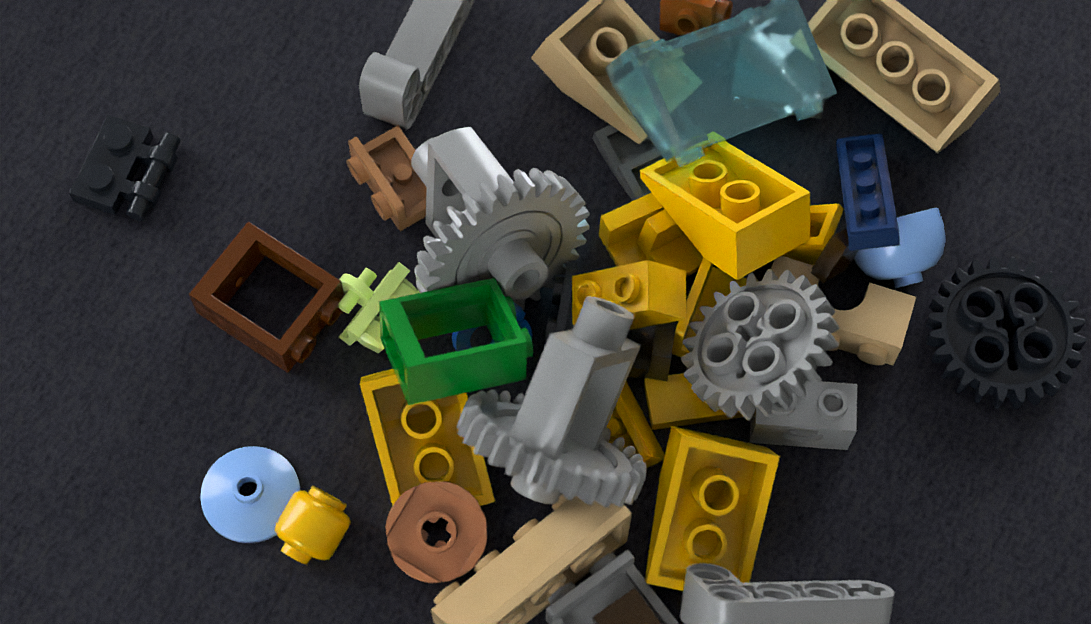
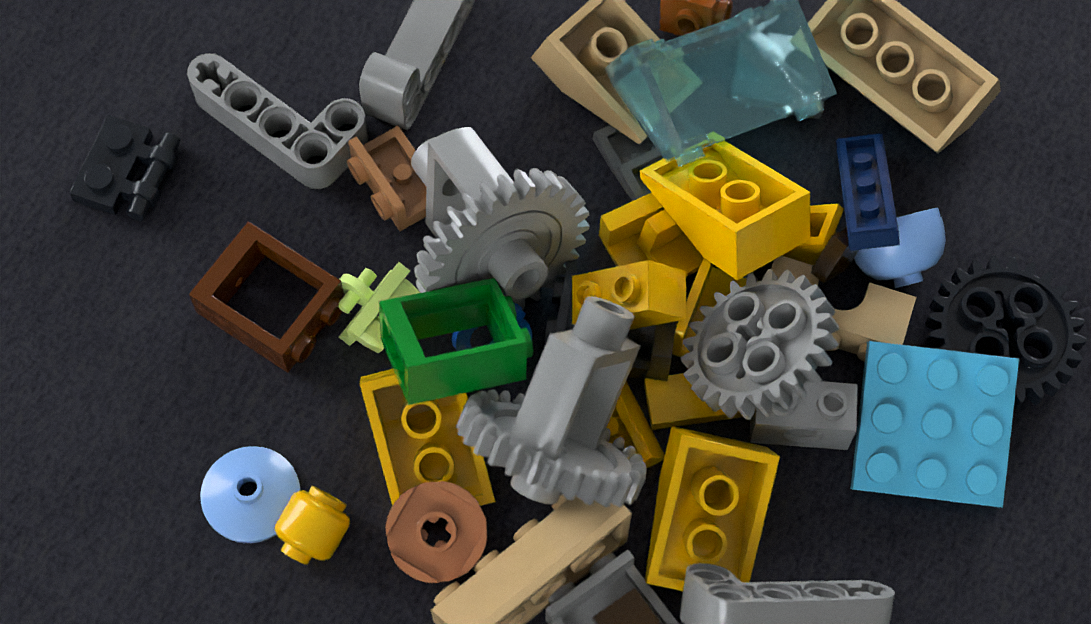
(272, 115): none -> light grey beam
(934, 424): none -> medium azure plate

